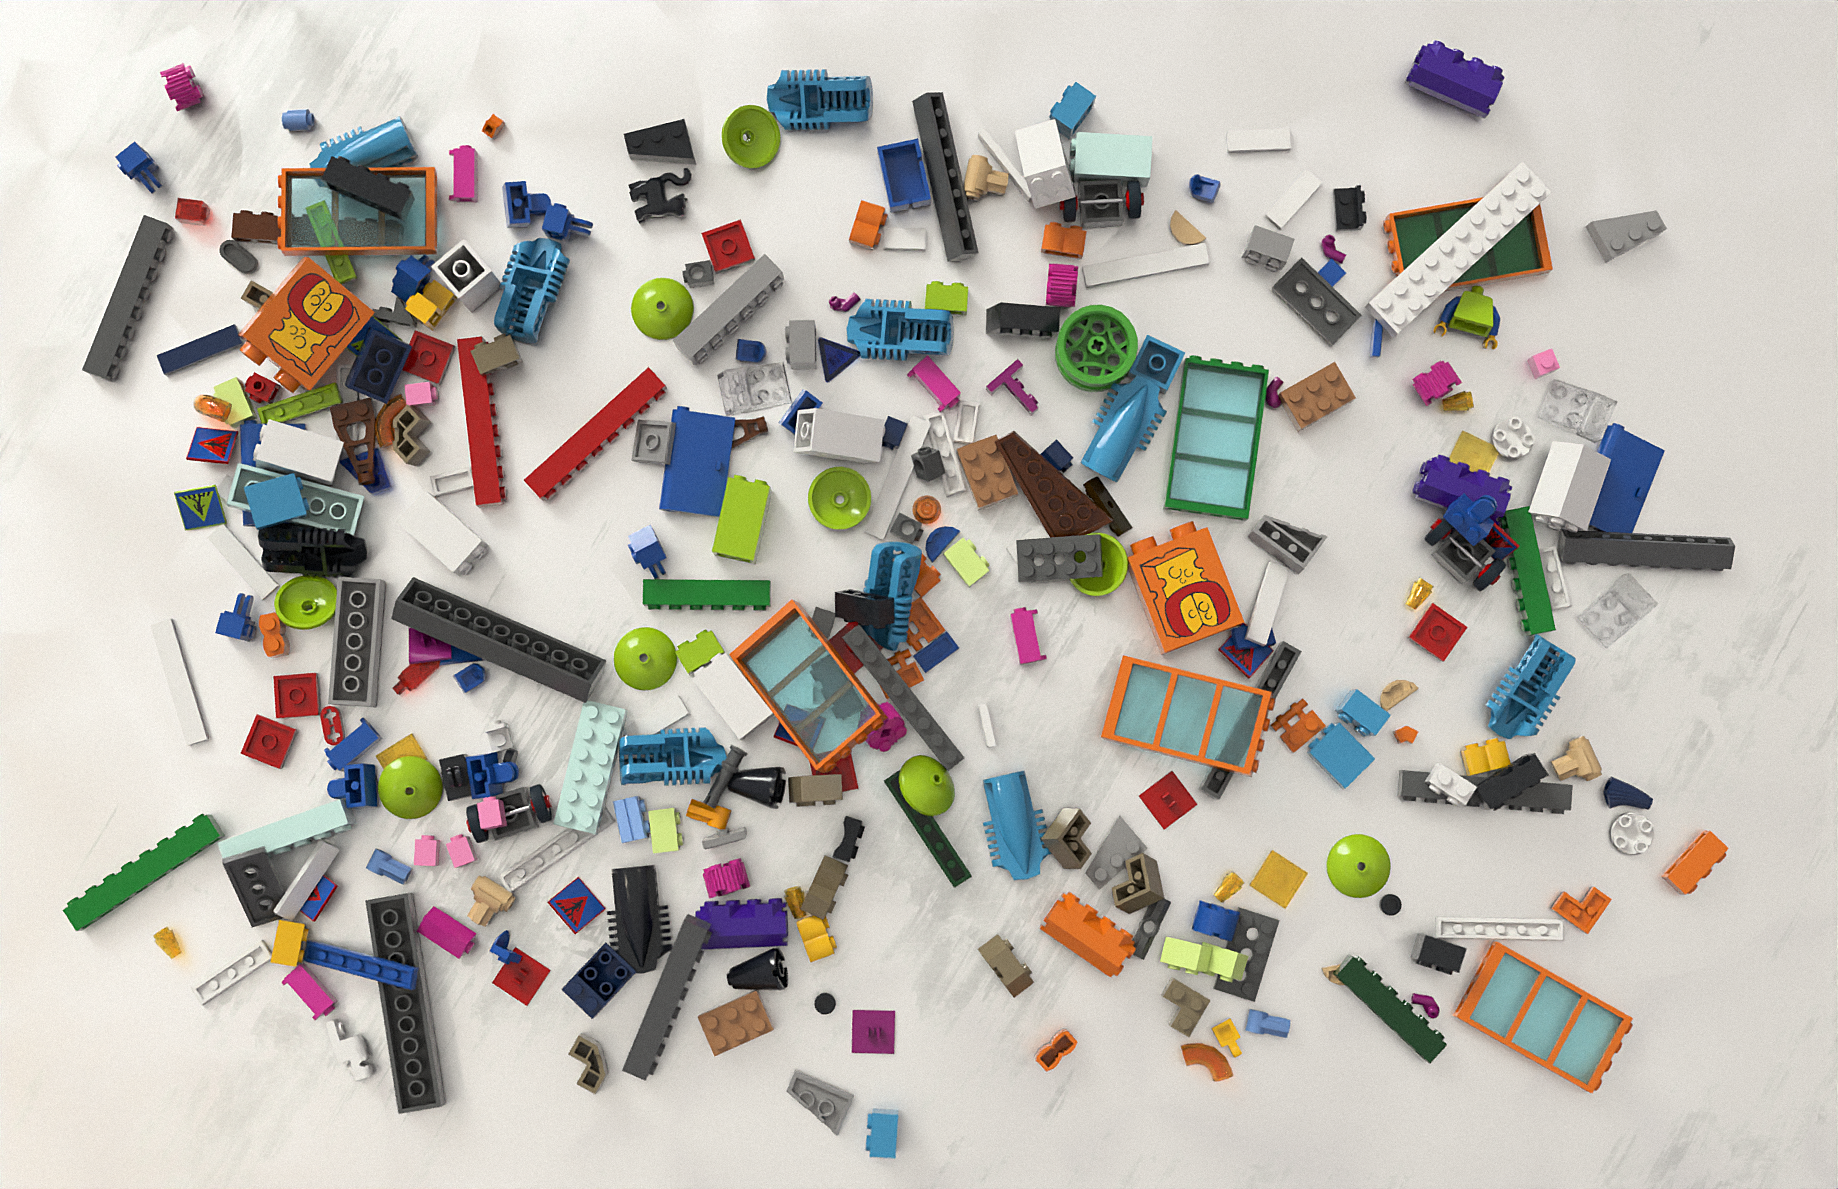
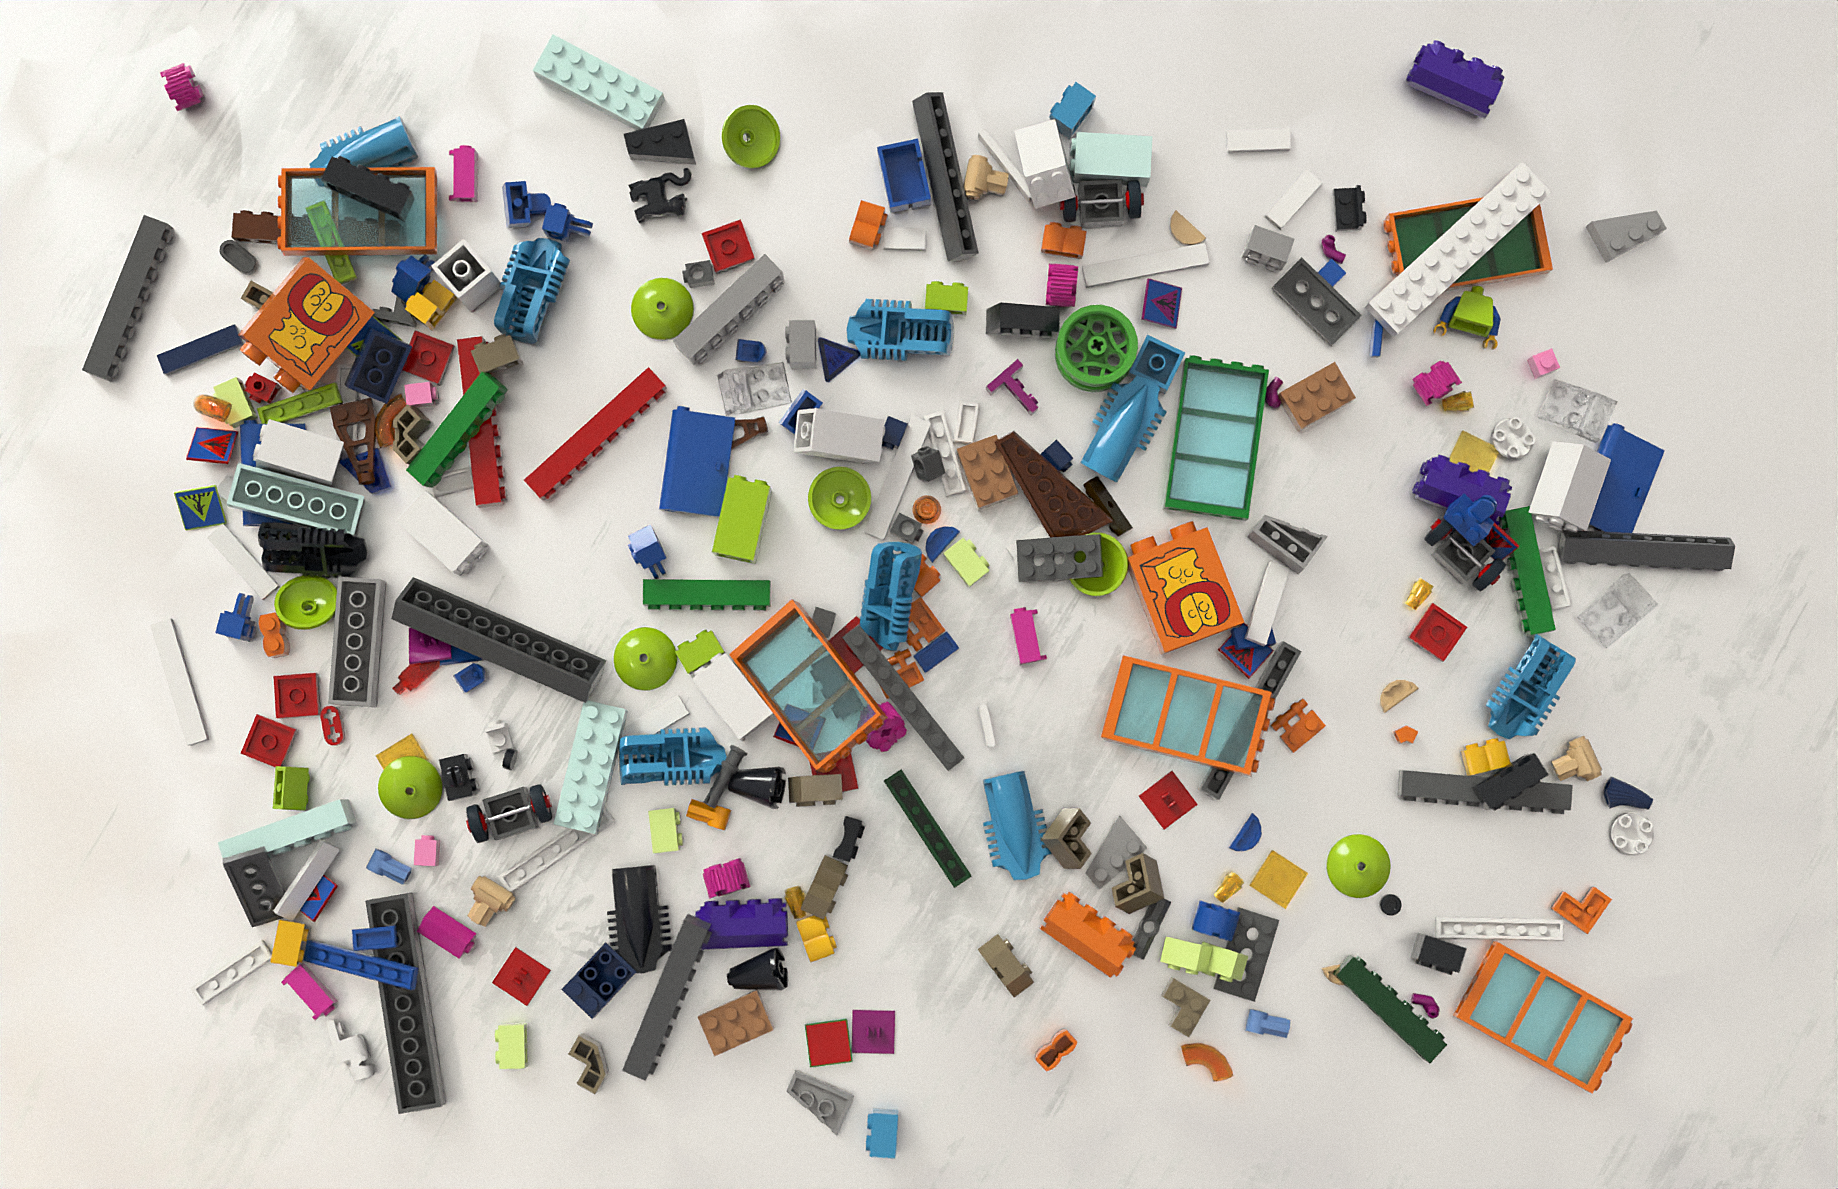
(138, 164): blue brick -> none
(144, 872): green brick -> none
(167, 942): clear yellow cone -> none
(192, 211): clear red brick -> none
(276, 501): dark azure brick -> none
(290, 788): none -> lime brick
(298, 120): medium blue brick -> none
(353, 746): blue brick -> none
(356, 787): blue brick -> none
(374, 938): none -> blue tile
(457, 430): none -> green brick
(461, 850): bright pink brick -> none
(488, 774): blue brick -> none
(491, 813): bright pink brick -> none
(493, 126): orange piece -> none
(500, 946): blue plate -> none
(512, 1046): none -> yellowish green brick
(576, 905): piece -> none
(598, 84): none -> light aqua brick
(631, 819): light blue brick -> none
(653, 442): light grey plate -> none
(724, 837): light grey plate -> none
(819, 99): dark azure connector -> none
(825, 1003): black tile -> none
(828, 1043): none -> red tile
(843, 305): magenta arm -> none
(864, 608): black brick -> none
(926, 785): lime dish -> none
(936, 383): dark pink brick -> none
(1161, 303): none -> piece
(1204, 188): blue plate -> none
(1226, 1035): yellow plate -> none
(1248, 835): none -> blue tile
(1340, 755): dark azure brick -> none
(1362, 713): dark azure brick -> none
(1450, 784): white brick -> none
(1695, 863): orange brick -> none

